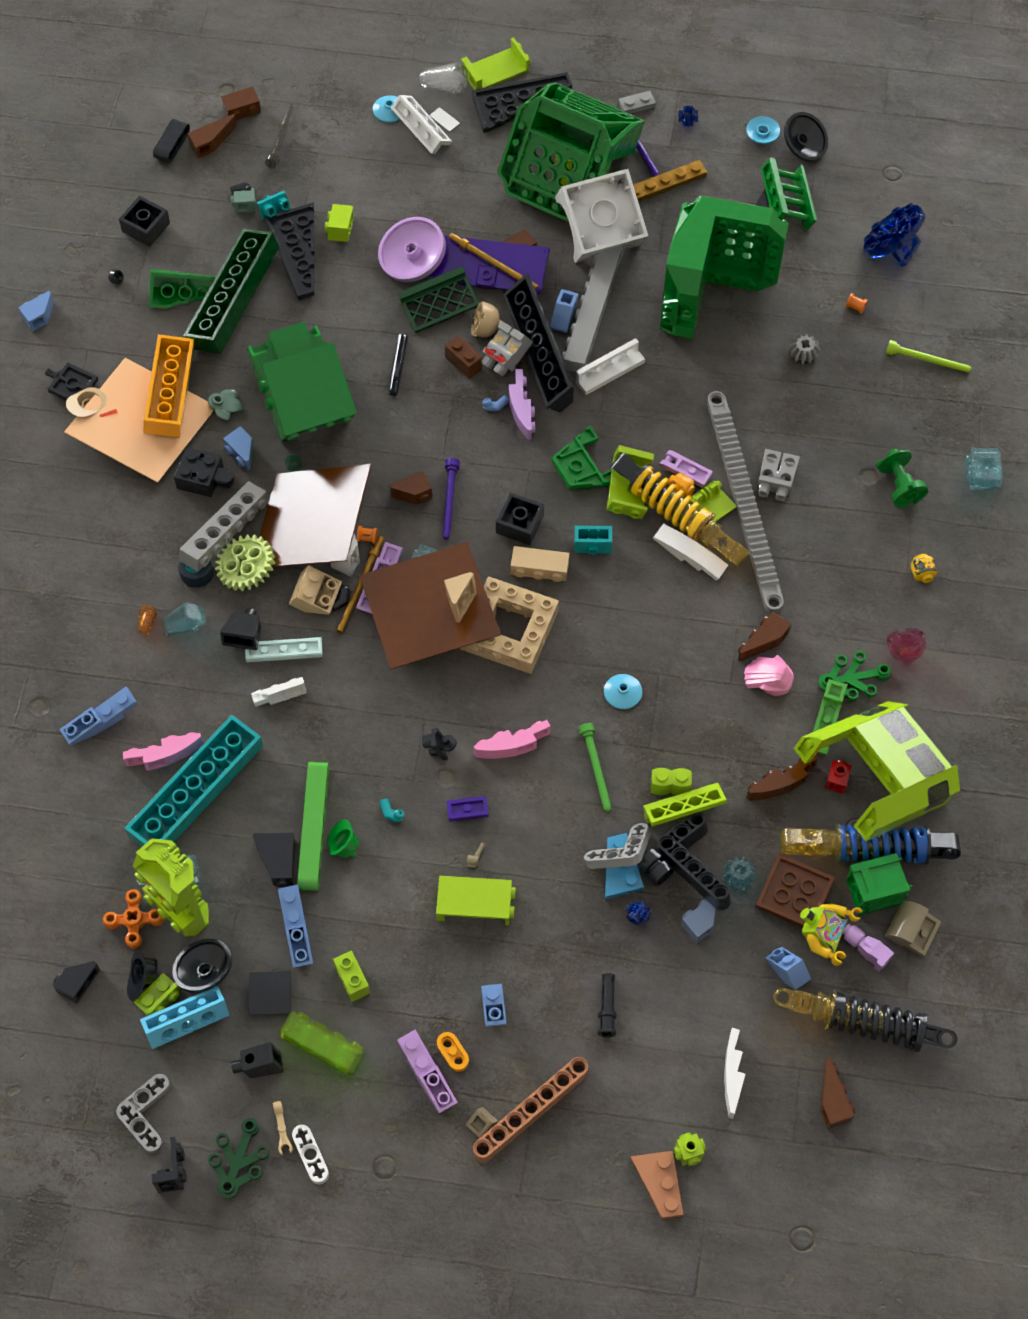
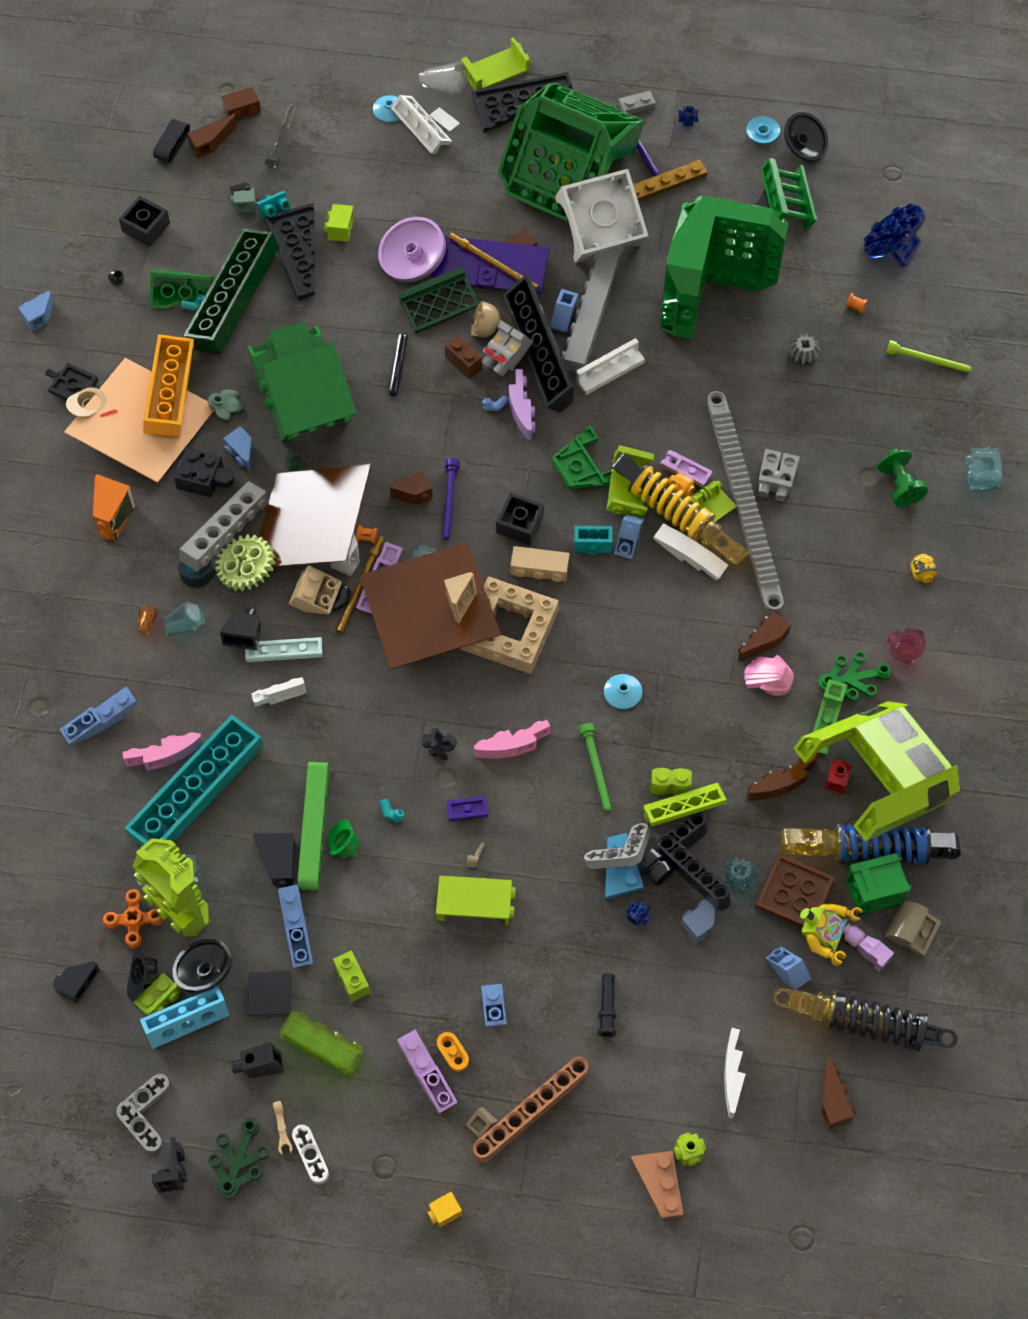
(111, 506): none -> orange slope
(192, 306): none -> teal arm
(444, 1210): none -> yellow brick
(629, 536): none -> medium blue slope

